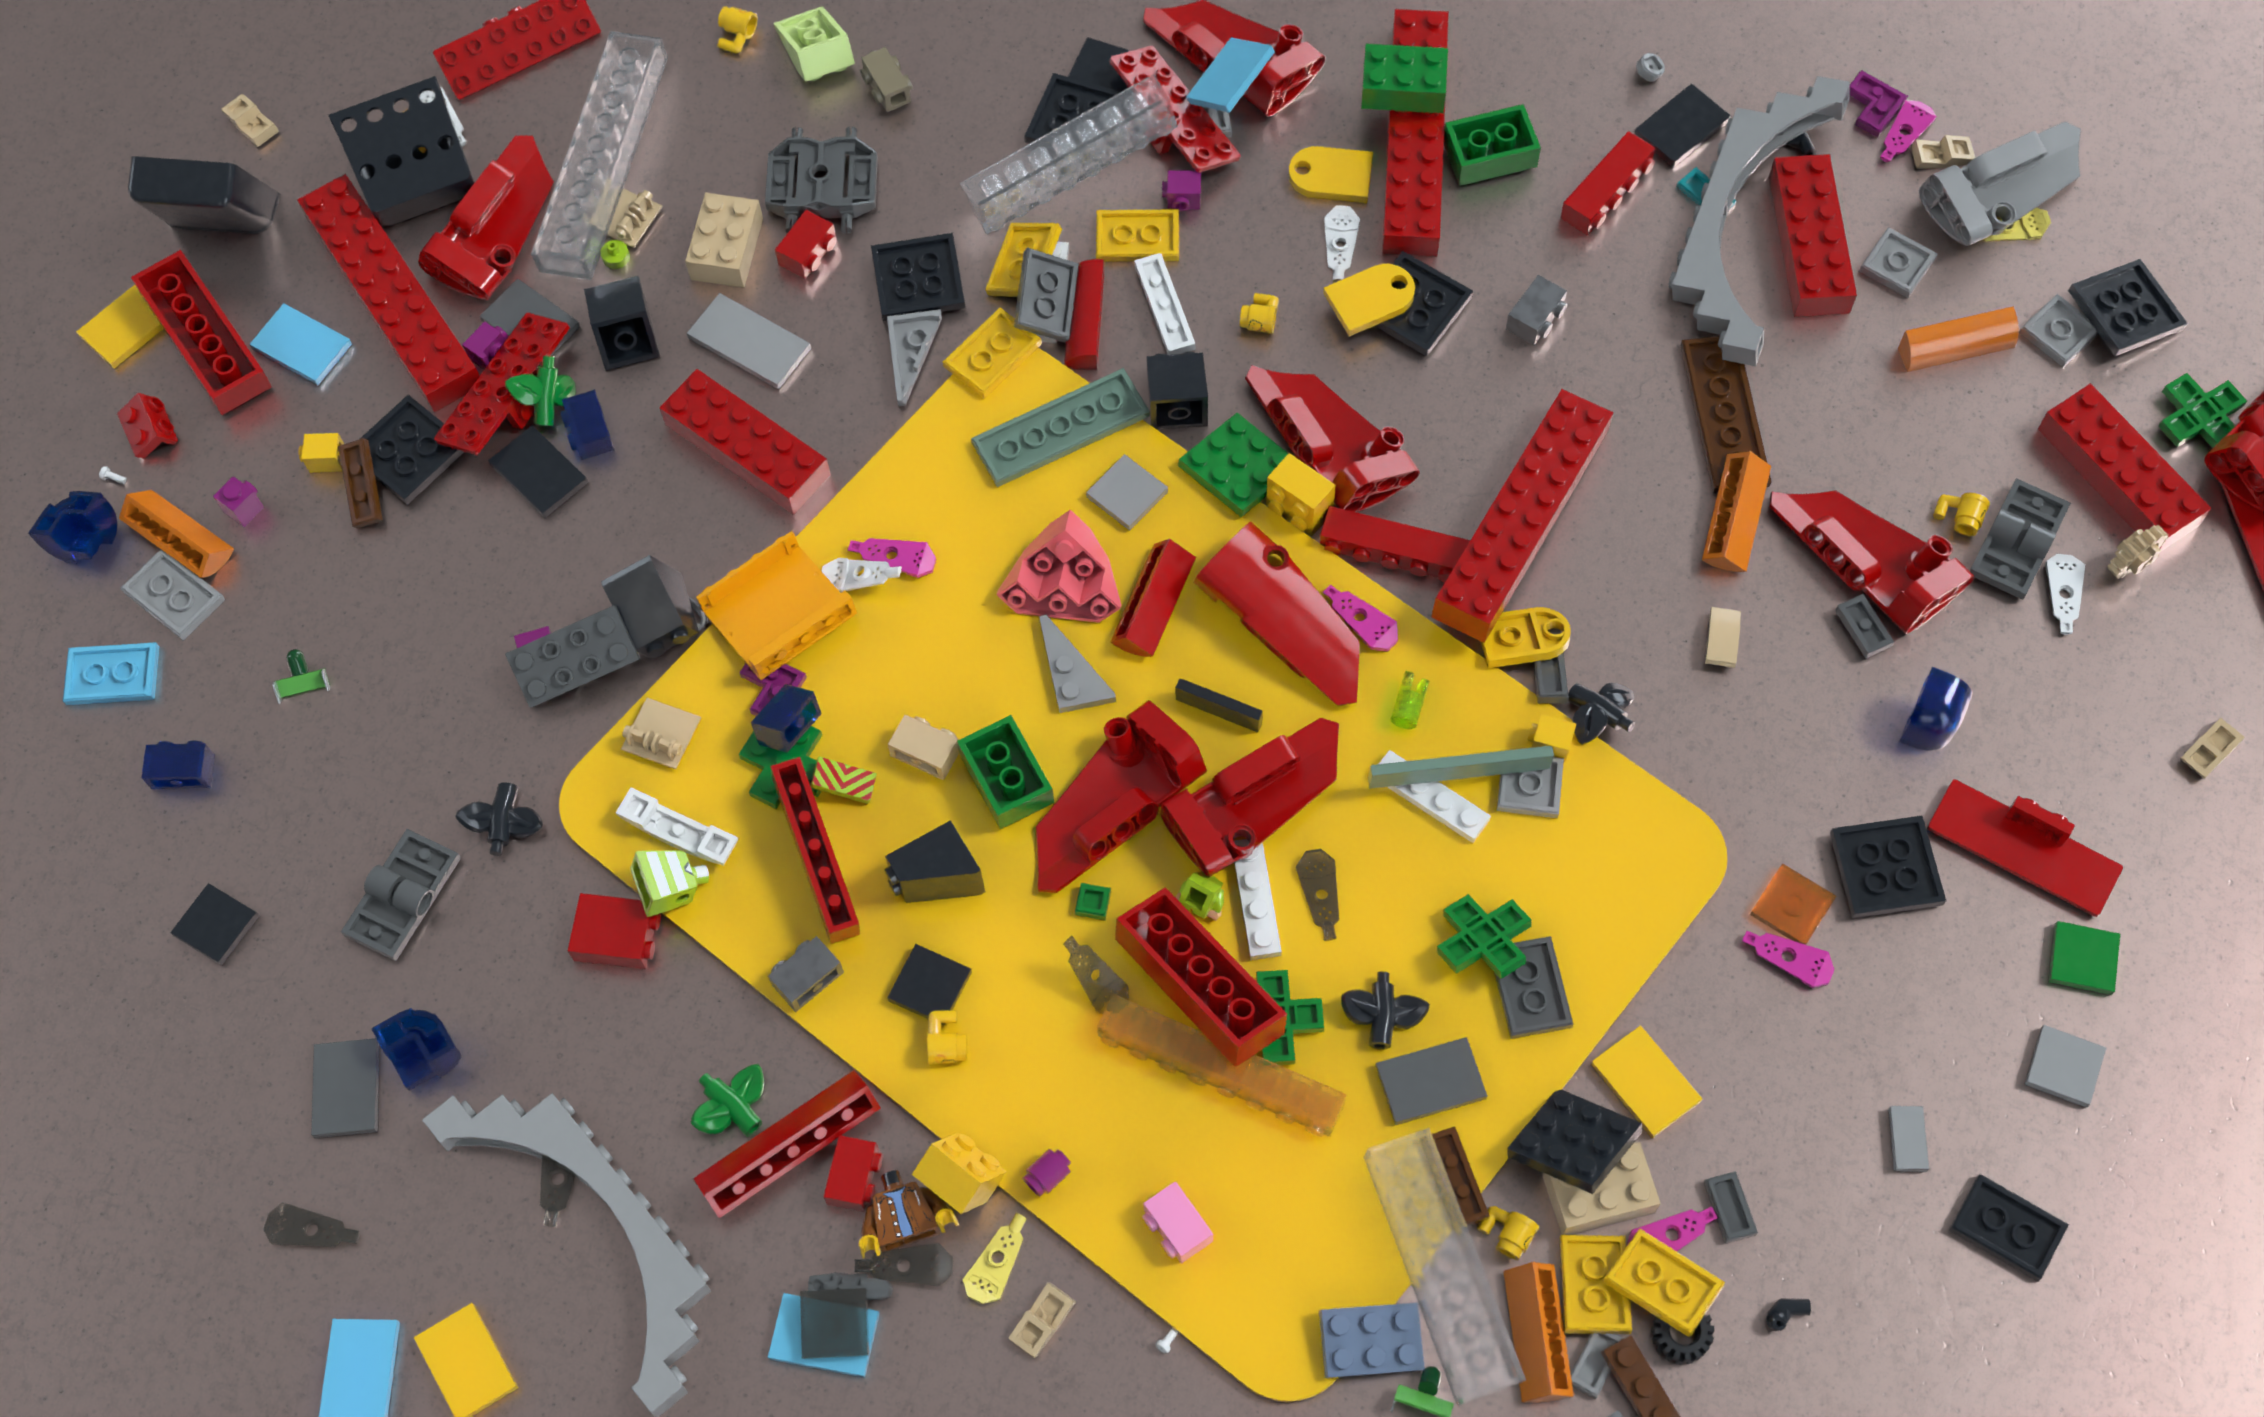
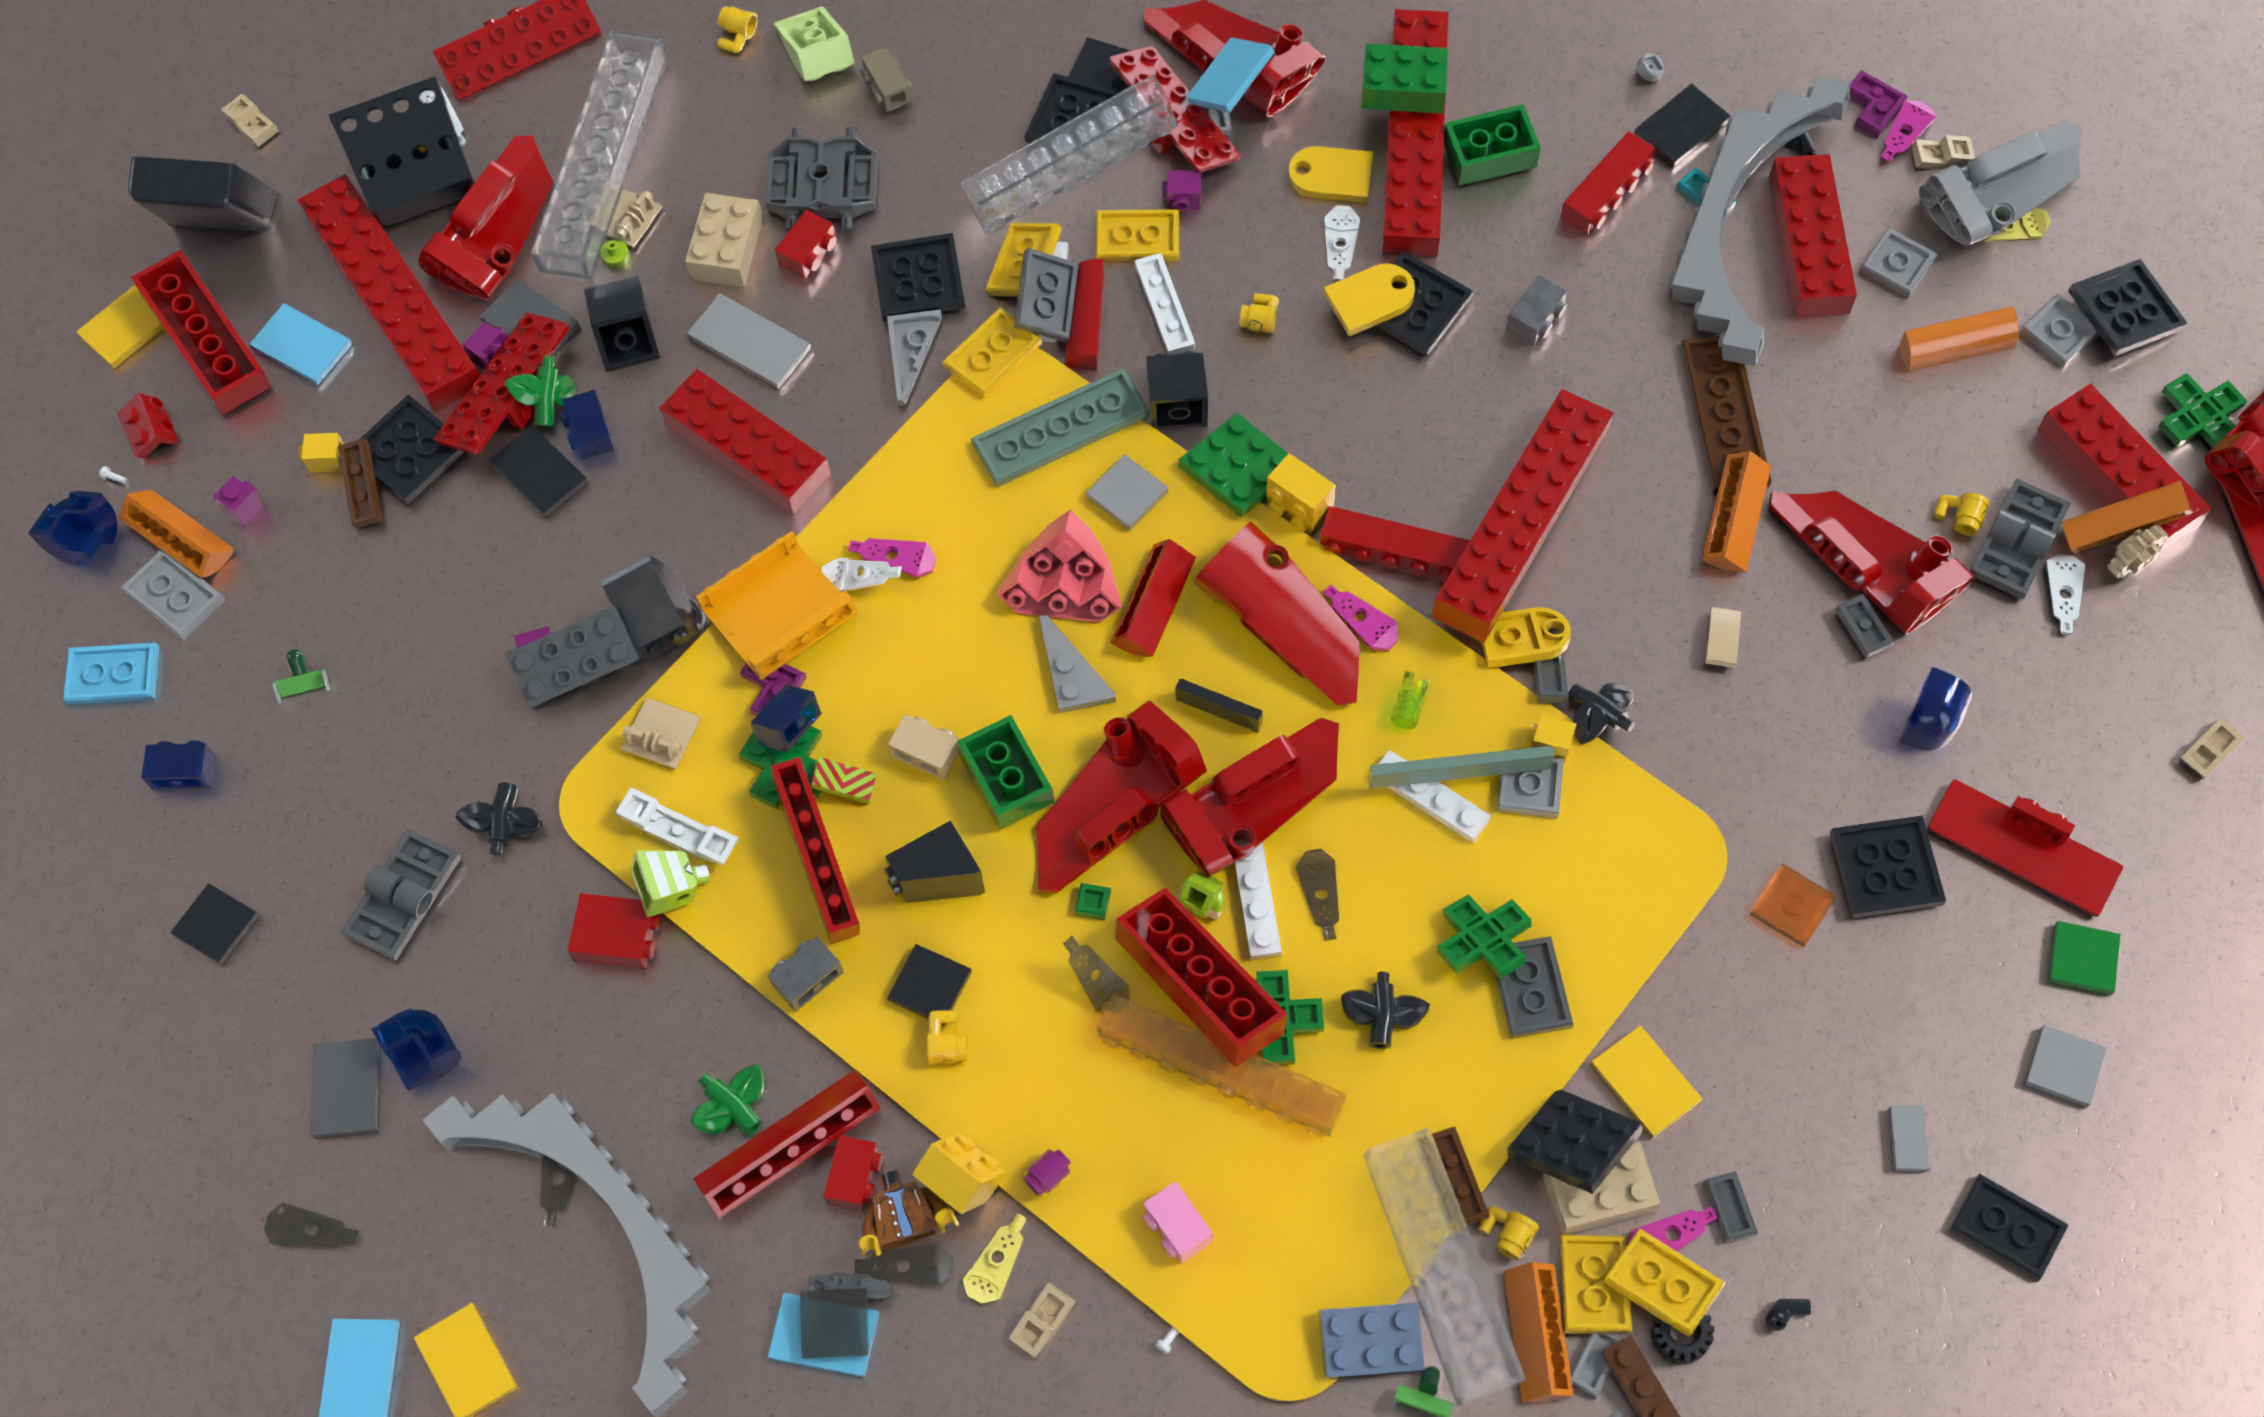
(1334, 438): red panel -> none
(1431, 1081): dark grey tile -> none
(1803, 958): dark pink piece -> none
(2126, 517): none -> orange brick

